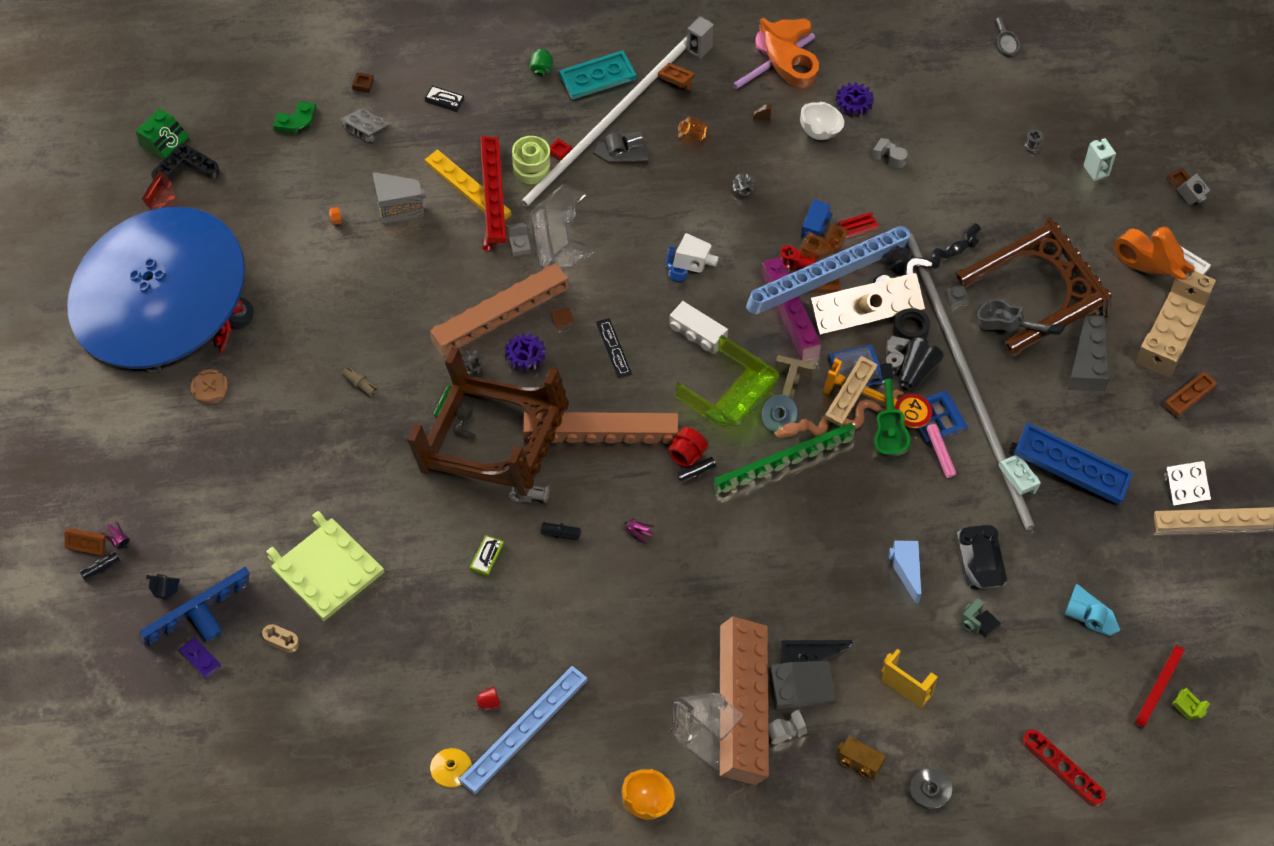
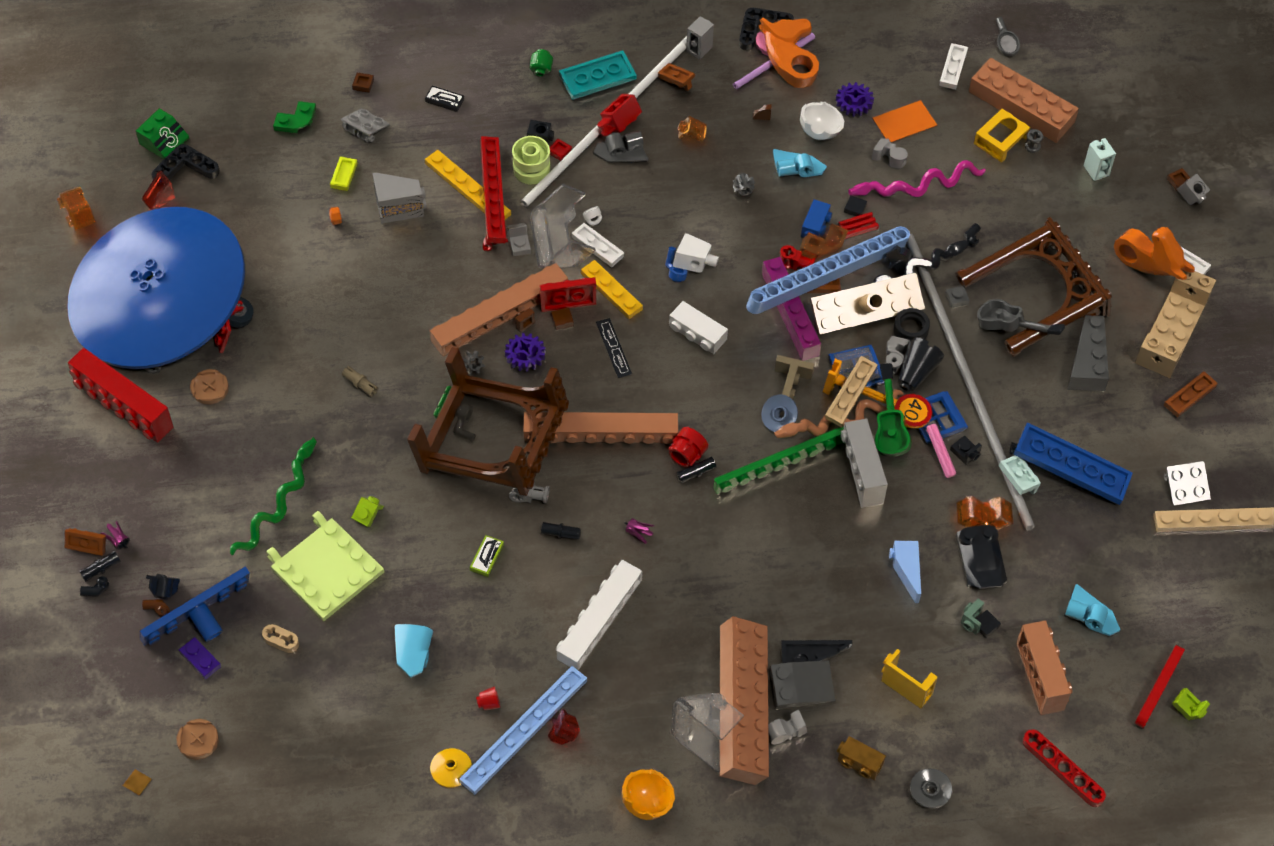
(76, 207): none -> clear orange brick
(101, 586): none -> black arm
(120, 395): none -> red brick
(137, 782): none -> pearl gold sticker
(157, 605): none -> reddish brown arm
(197, 739): none -> medium nougat tile
(303, 453): none -> green animal
(343, 173): none -> neon yellow tile
(367, 510): none -> lime bracket
(412, 647): none -> medium azure panel
(525, 319): none -> reddish brown plate
(541, 130): none -> black brick
(564, 728): none -> clear red piece
(568, 294): none -> red plate
(591, 213): none -> white tile
(599, 615): none -> white brick
(604, 249): none -> white plate
(612, 289): none -> yellow plate
(619, 114): none -> red brick
(742, 396): clear neon green windscreen -> none
(754, 22): none -> black beam
(794, 163): none -> medium azure panel
(855, 206): none -> black tile
(864, 462): none -> light grey wedge
(866, 187): none -> dark pink animal
(904, 121): none -> orange piece
(953, 66): none -> white plate
(966, 450): none -> black bracket
(976, 513): none -> clear orange brick
(994, 147): none -> yellow panel
(1023, 99): none -> nougat brick
(1044, 667): none -> nougat brick

